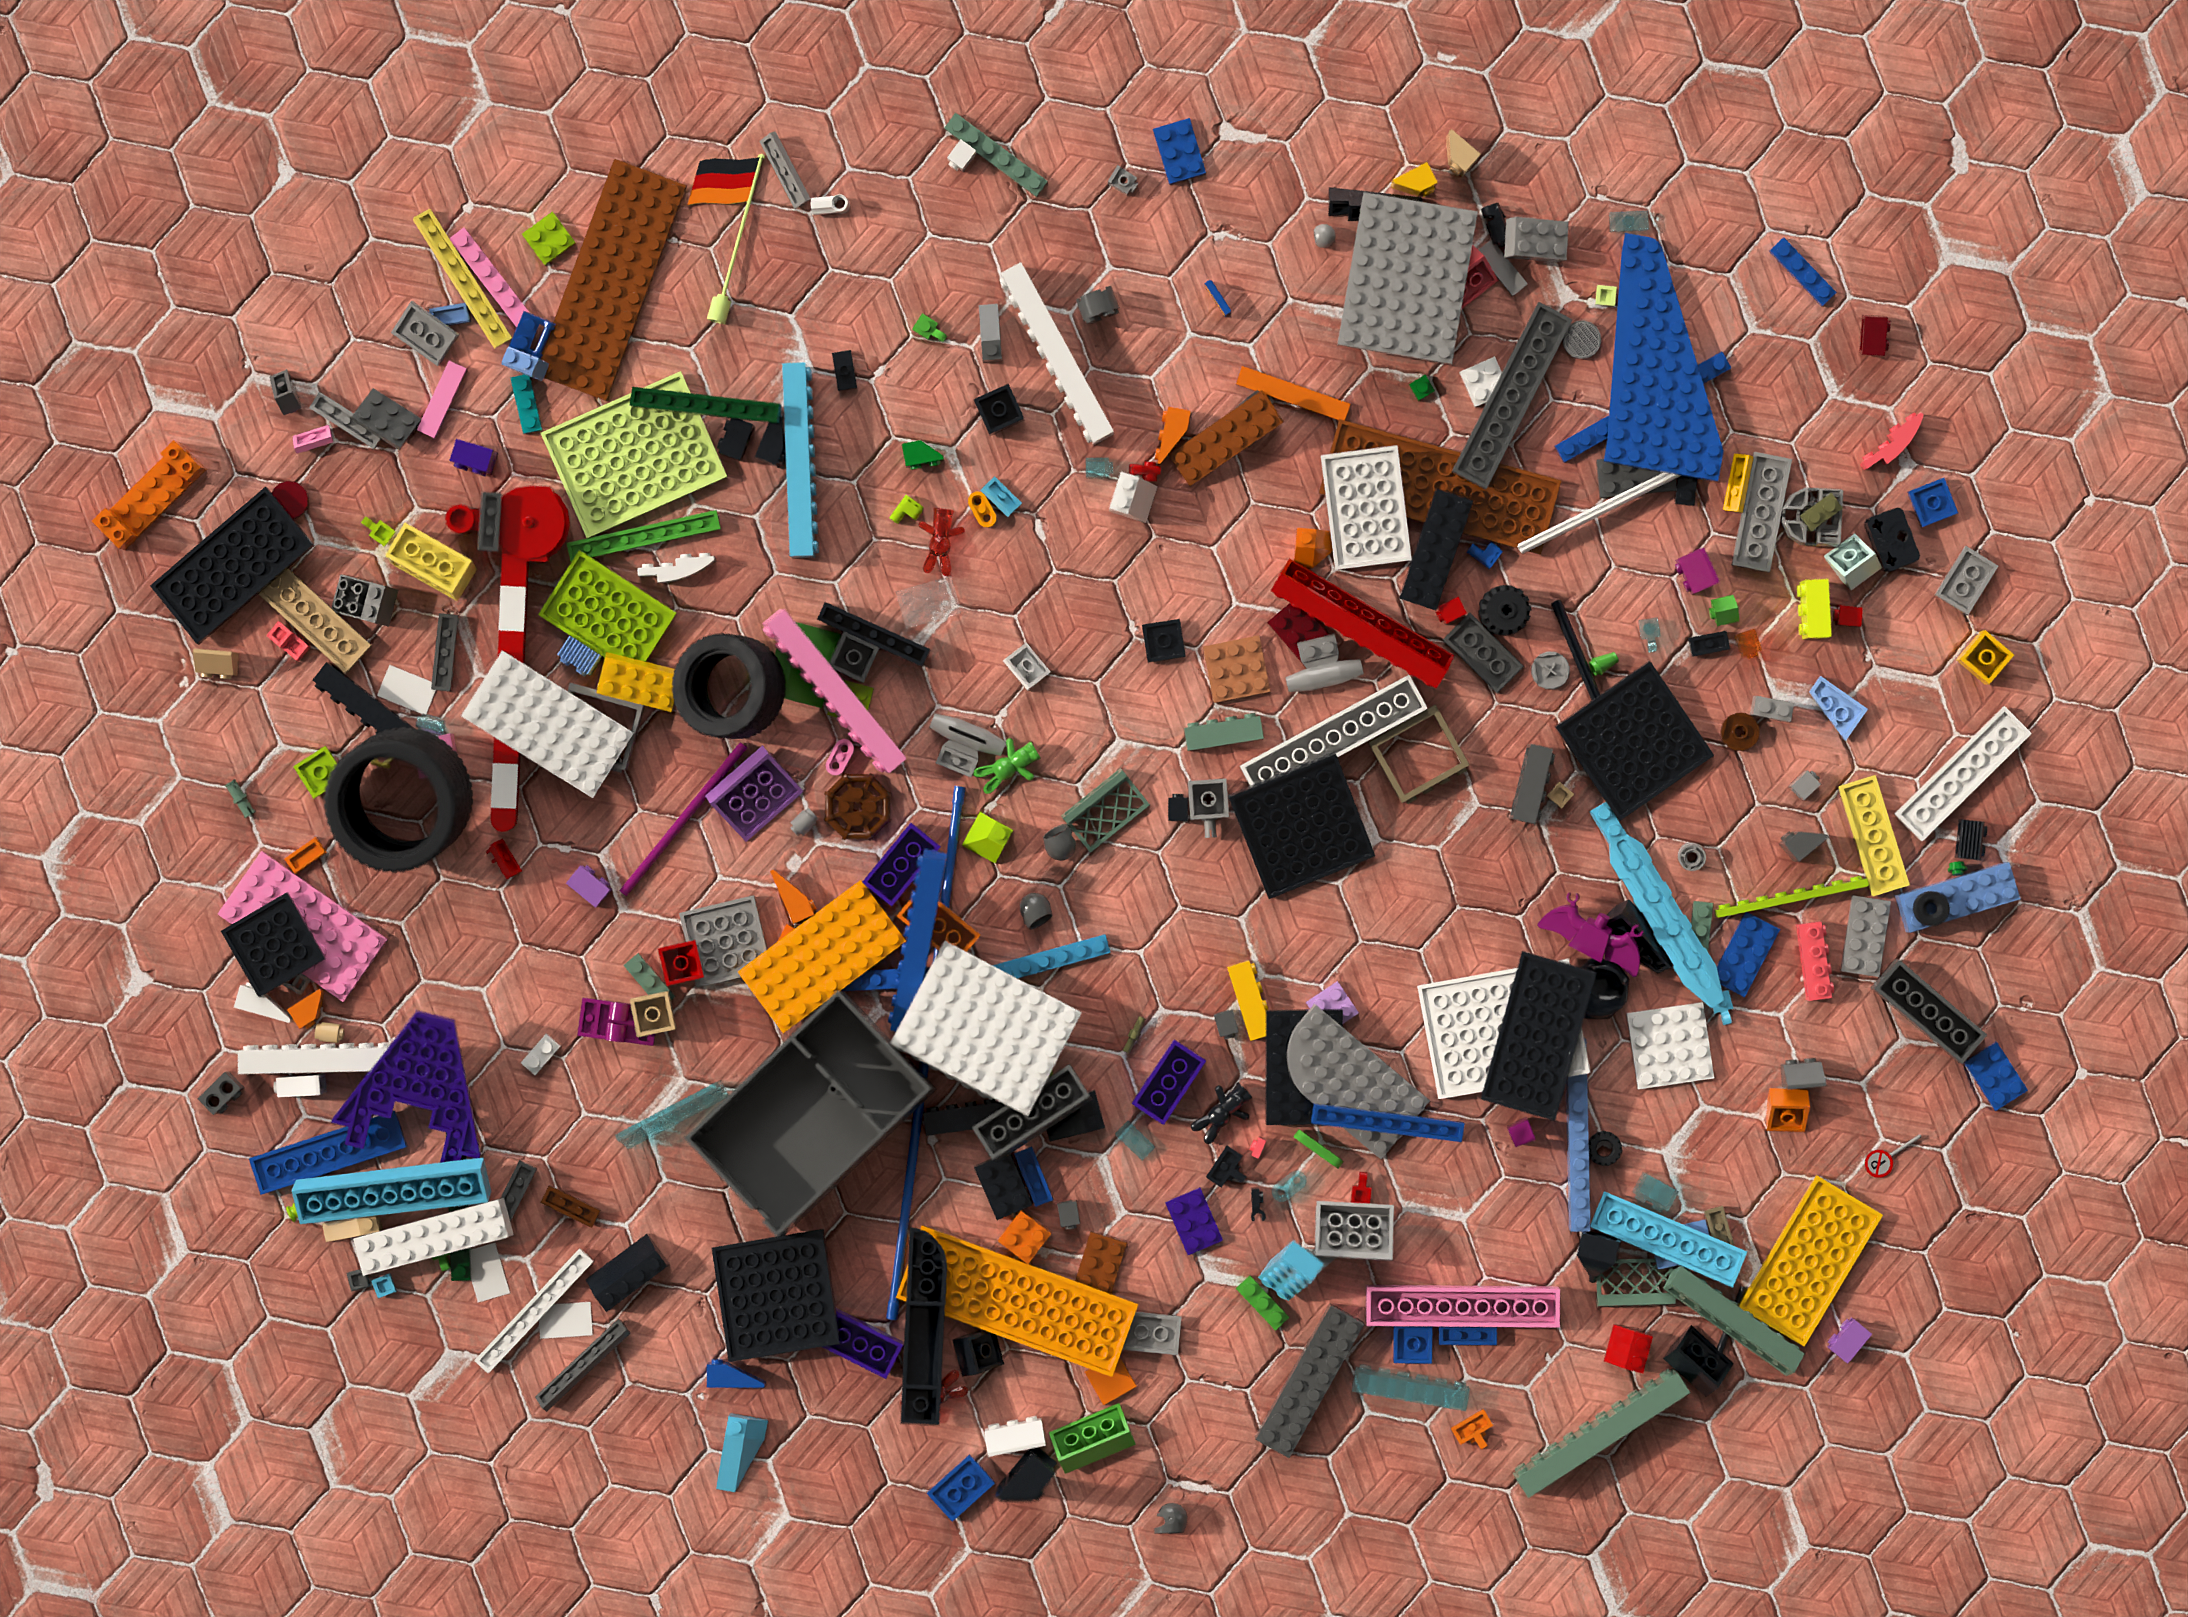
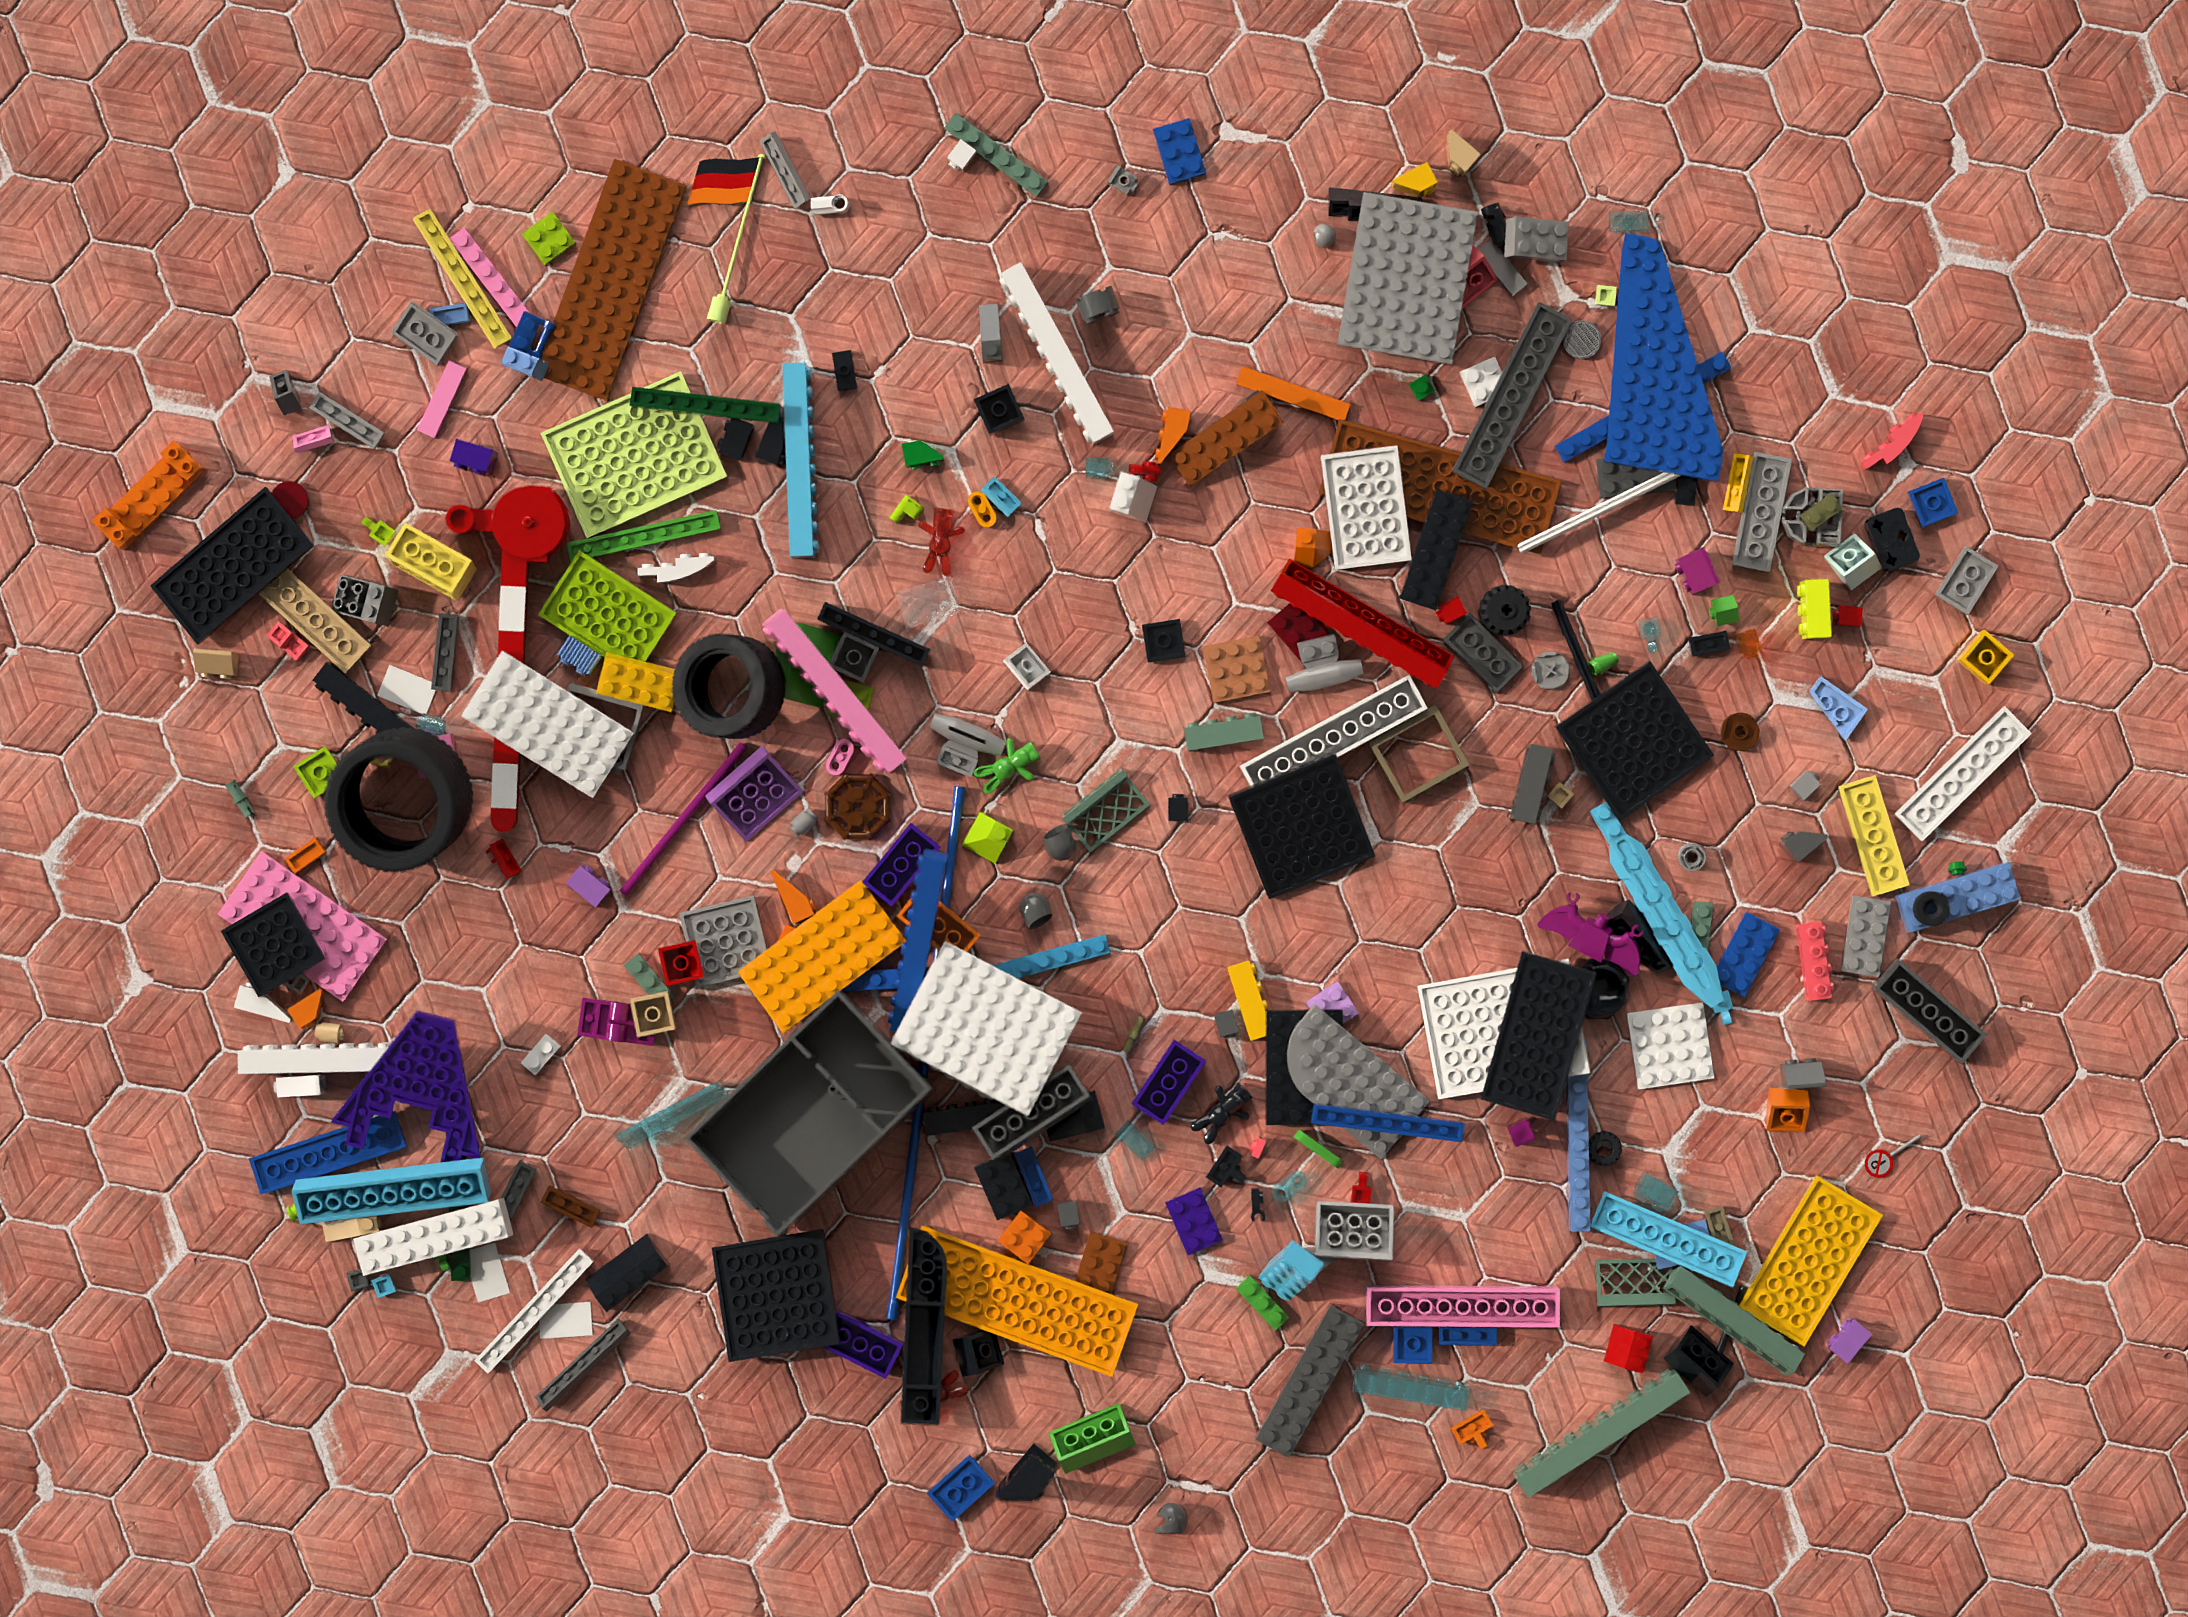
(218, 1089): dark grey brick -> none
(386, 419): dark grey plate -> none
(489, 521): dark grey plate -> none
(526, 404): teal plate -> none
(726, 1375): blue slope -> none
(740, 1446): medium azure wedge -> none
(927, 327): bright green plate -> none
(1015, 1436): white slope -> none
(1110, 1387): orange tile -> none
(1154, 1333): light grey plate -> none
(1208, 813): light grey brick -> none
(1217, 297): blue tile -> none
(1486, 557): blue piece -> none
(1597, 1253): black piece -> none
(1771, 709): light grey brick -> none
(1798, 895): lime plate -> none
(1802, 271): blue plate -> none
(1874, 334): dark red brick -> none
(1970, 839): black brick -> none
(1995, 1076): blue plate -> none

